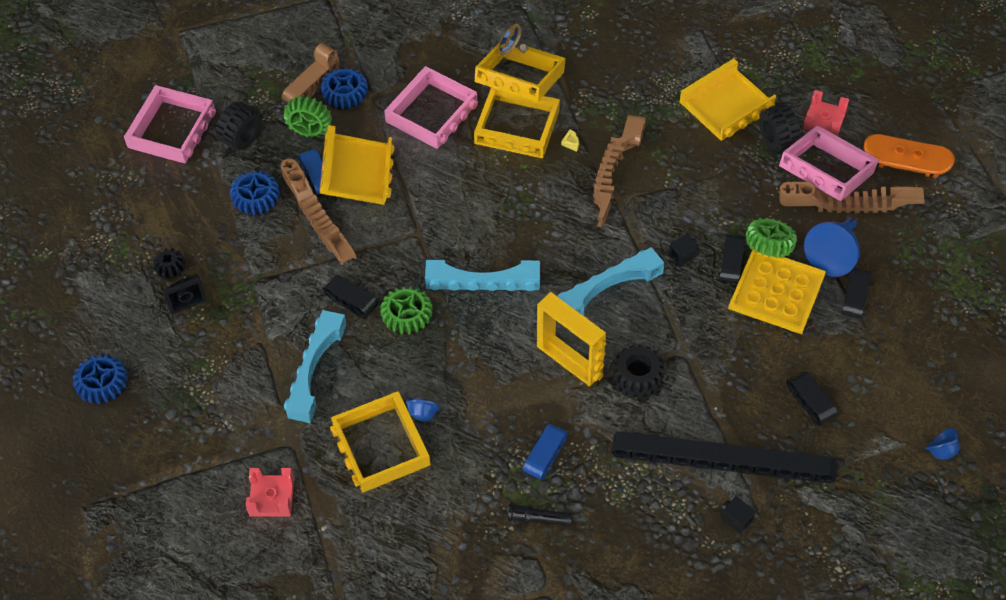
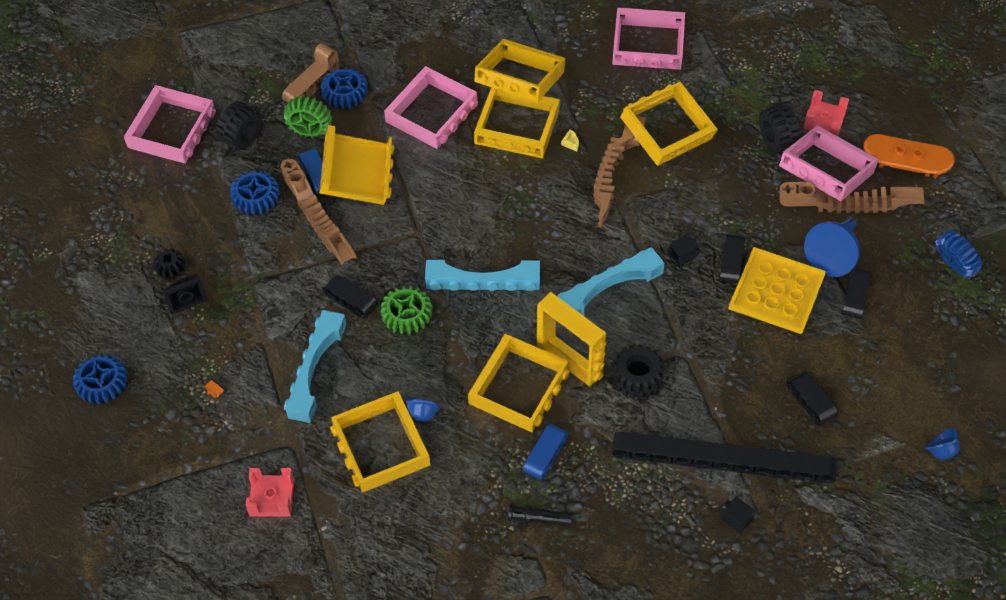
(214, 388): none -> orange piece
(510, 40): shield -> none
(529, 352): none -> yellow window
(649, 18): none -> bright pink window
(689, 105): none -> yellow window
(725, 100): yellow panel -> none
(771, 237): bright green gear -> none
(958, 253): none -> blue gear

